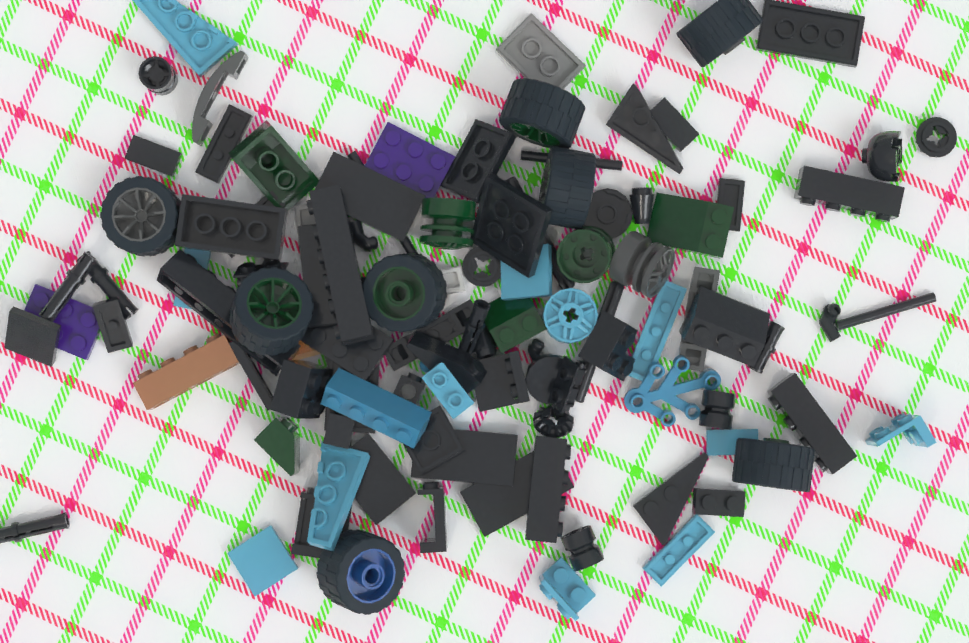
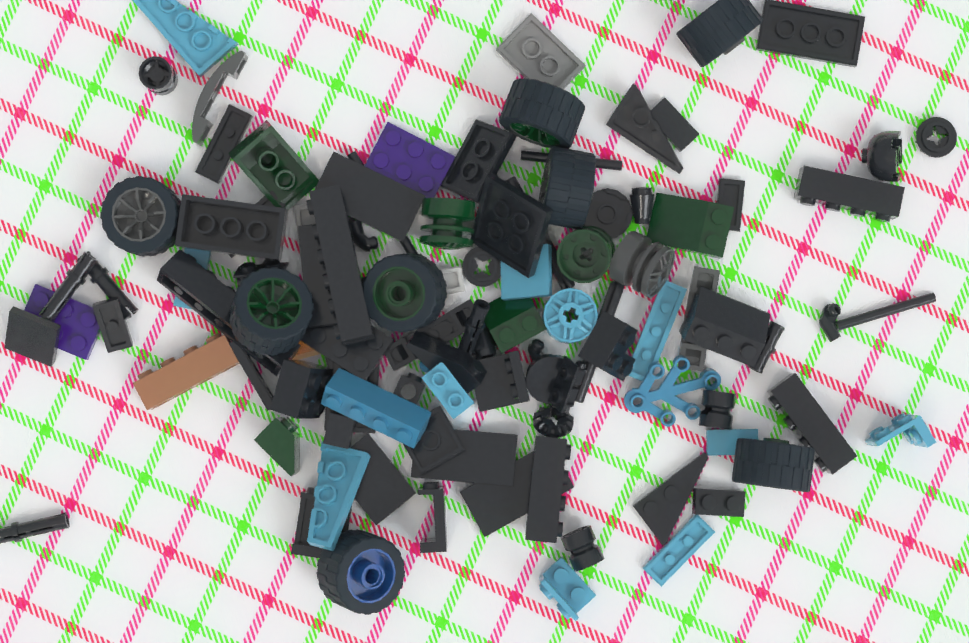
(153, 156): black tile -> none
(263, 560): medium azure tile -> none

